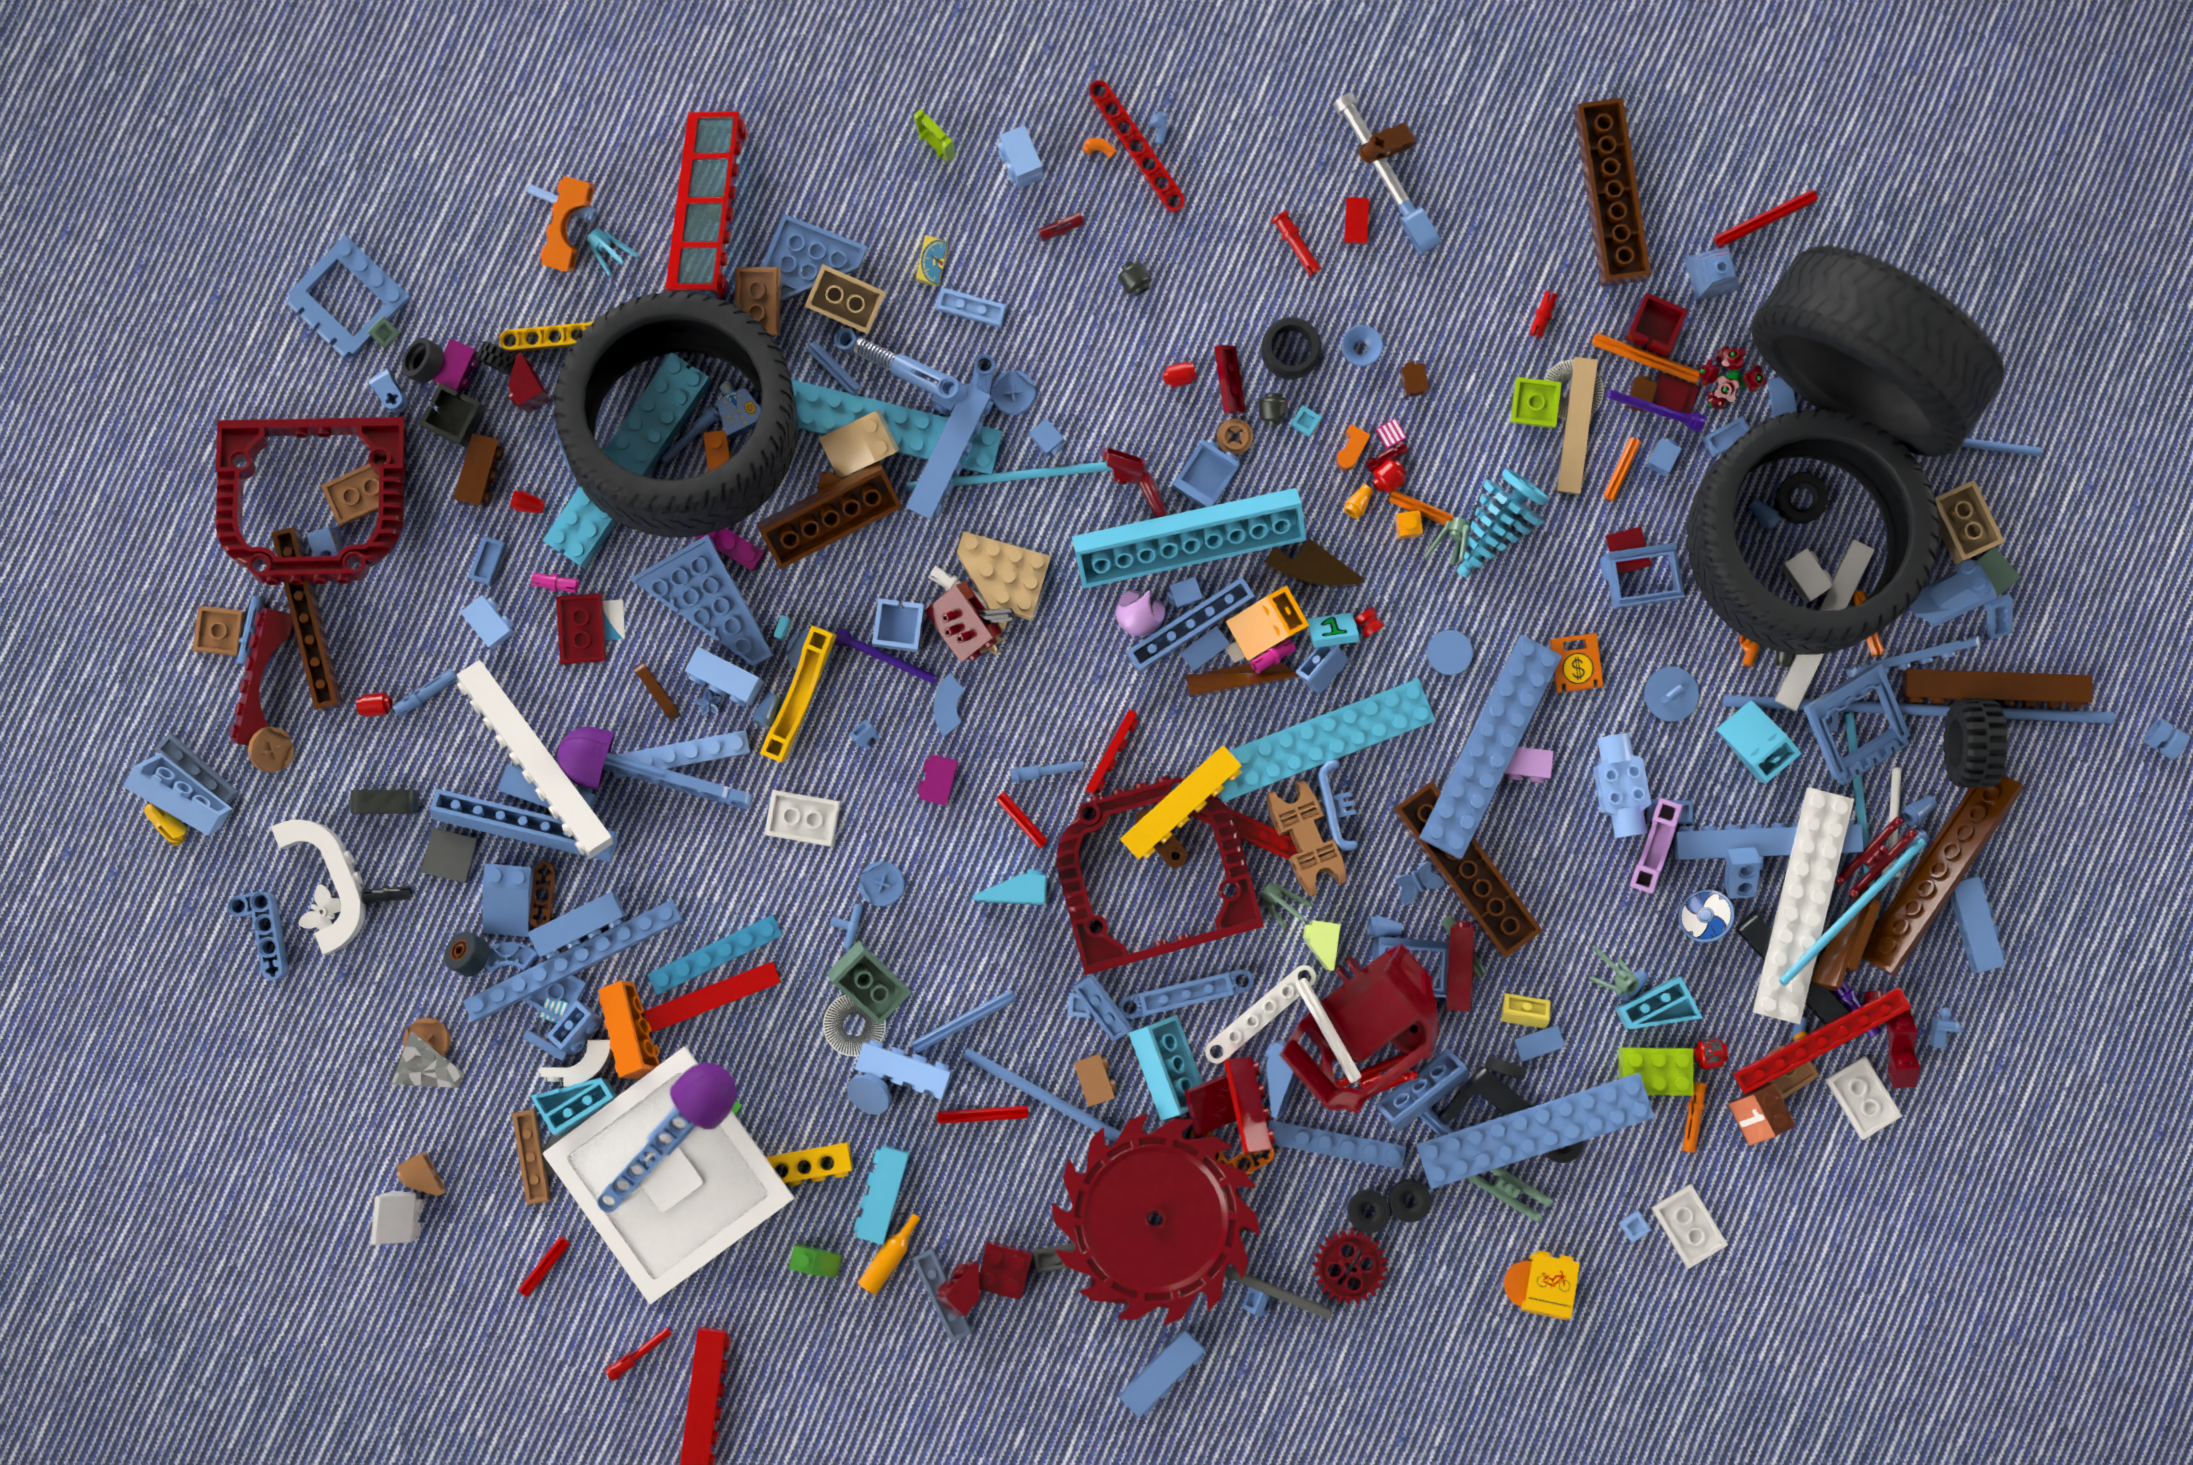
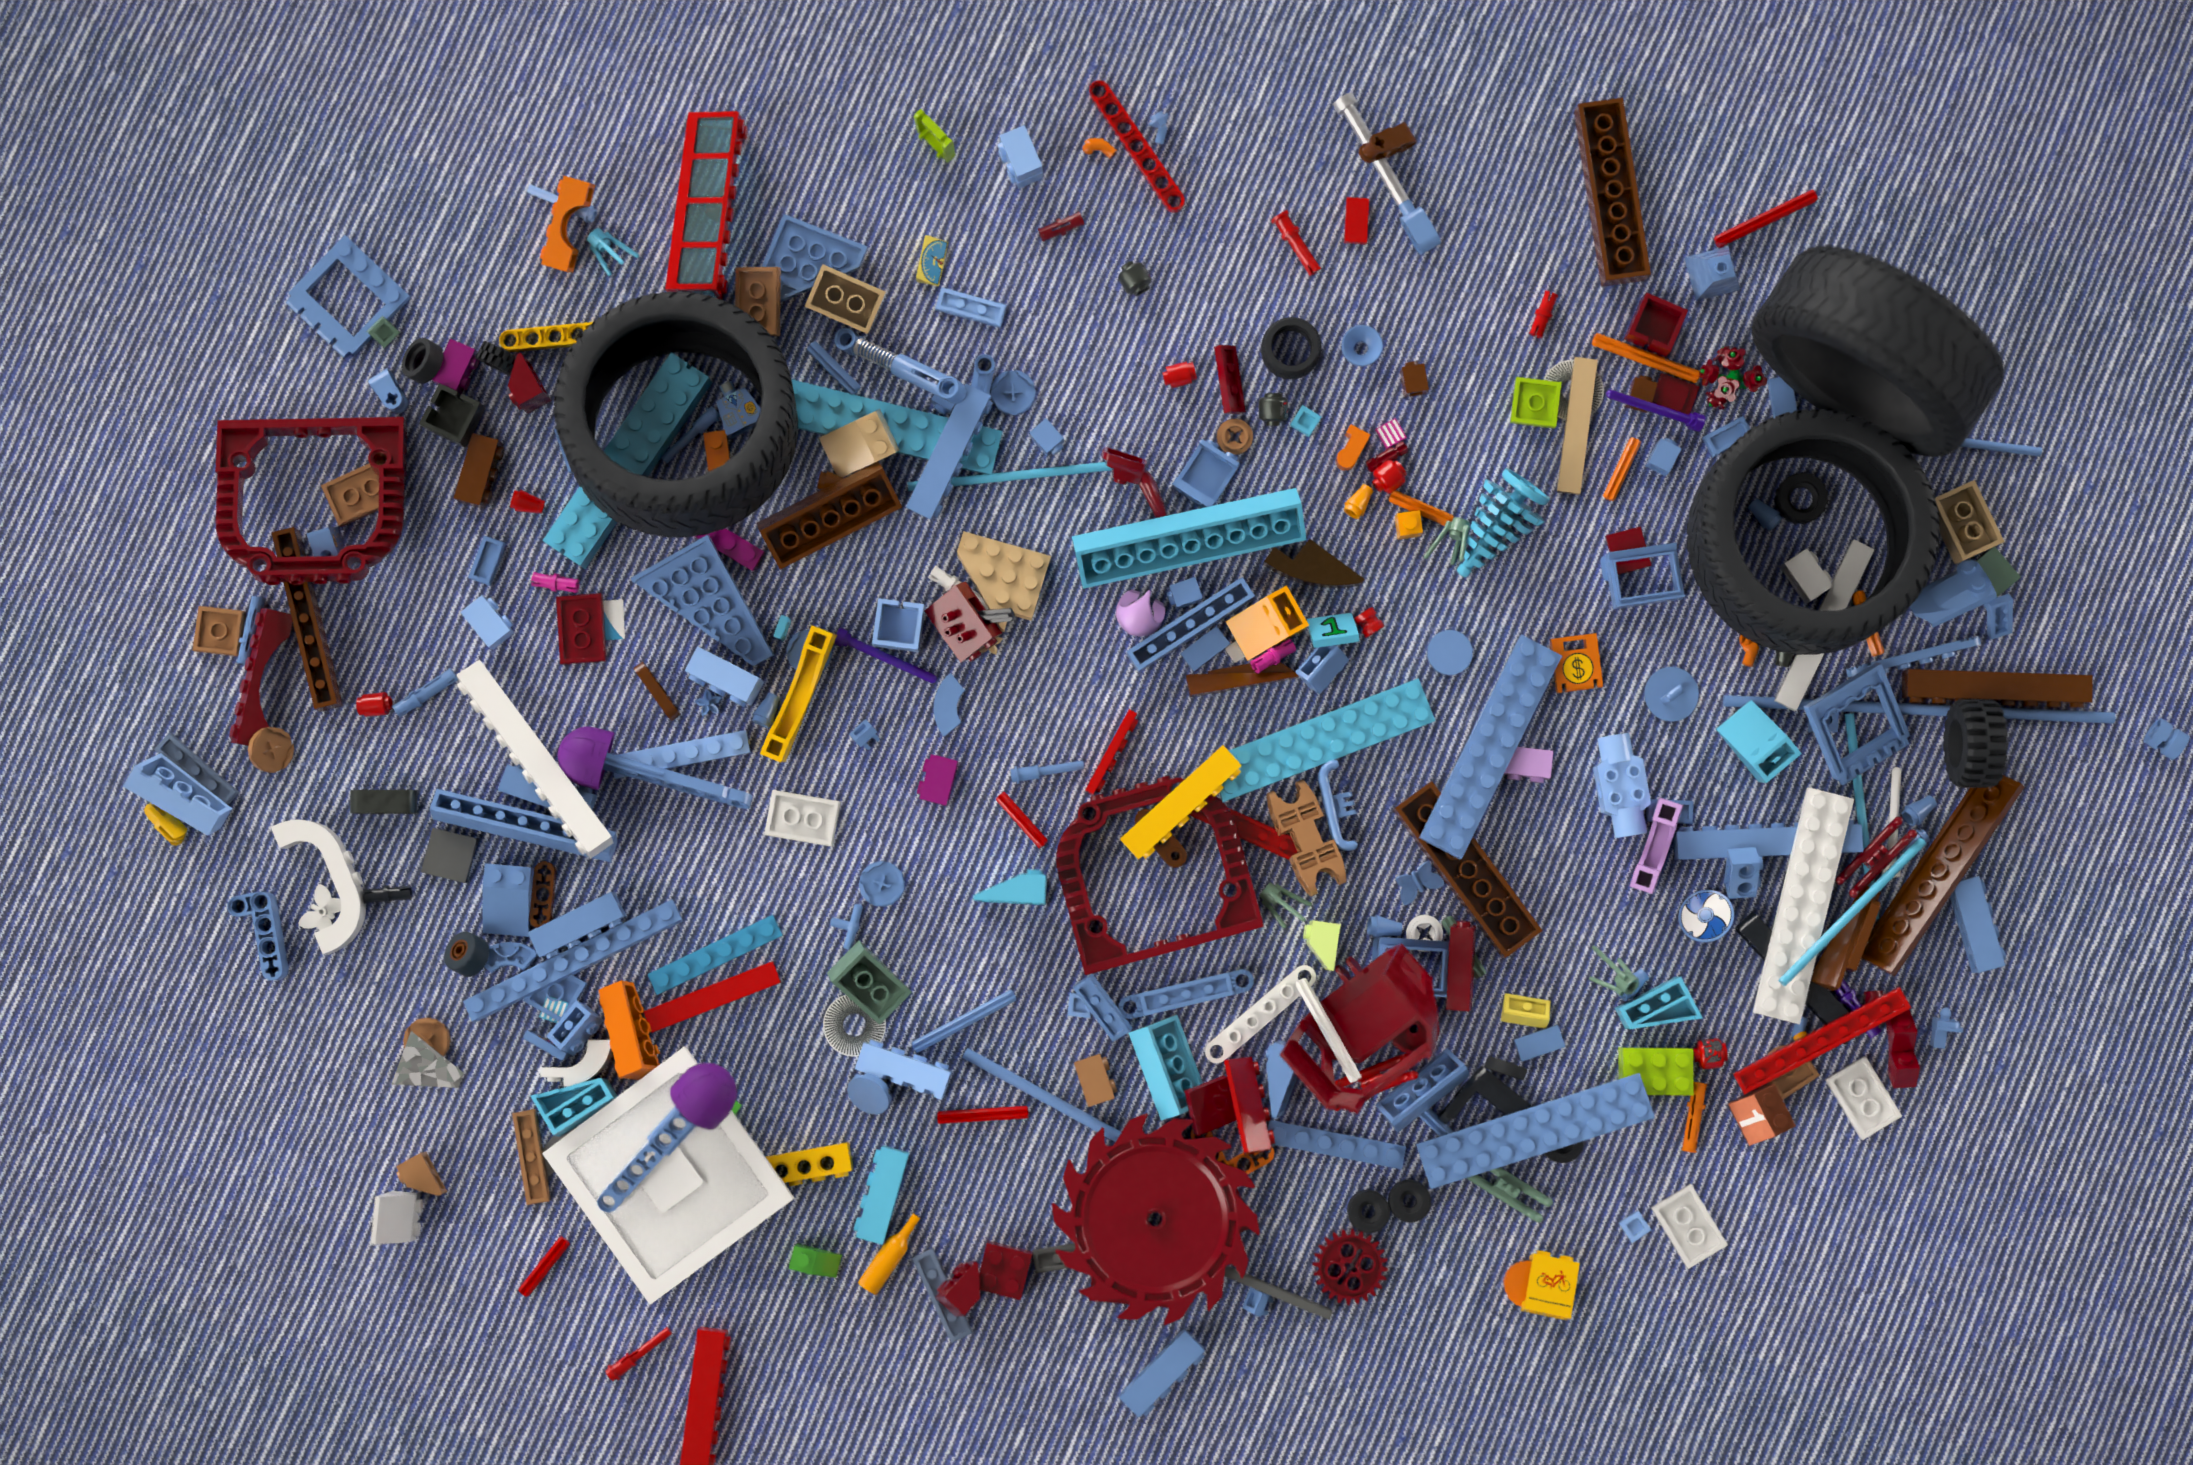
(1424, 922): none -> white gear

